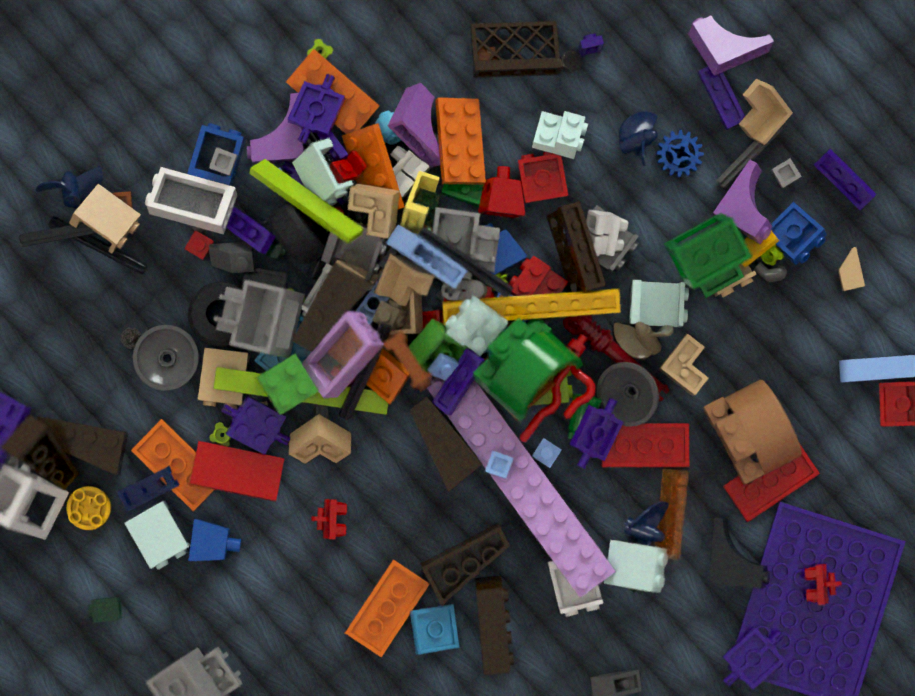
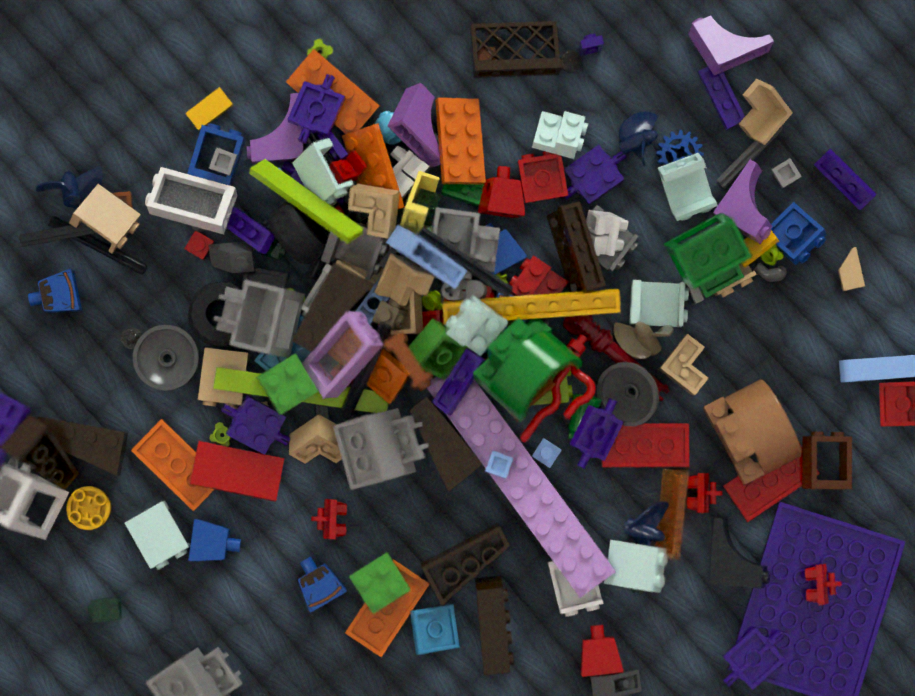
(57, 293): none -> blue torso
(147, 489): clear blue plate -> none
(209, 108): none -> yellow tile
(319, 584): none -> blue torso
(378, 447): none -> light grey piece
(380, 582): none -> bright green brick
(432, 300): none -> lime plate
(443, 366): light blue plate -> none
(594, 174): none -> dark purple plate
(599, 654): none -> red torso
(687, 187): none -> light aqua panel
(696, 294): none -> light grey plate
(701, 503): none -> red hips
(809, 461): none -> reddish brown window

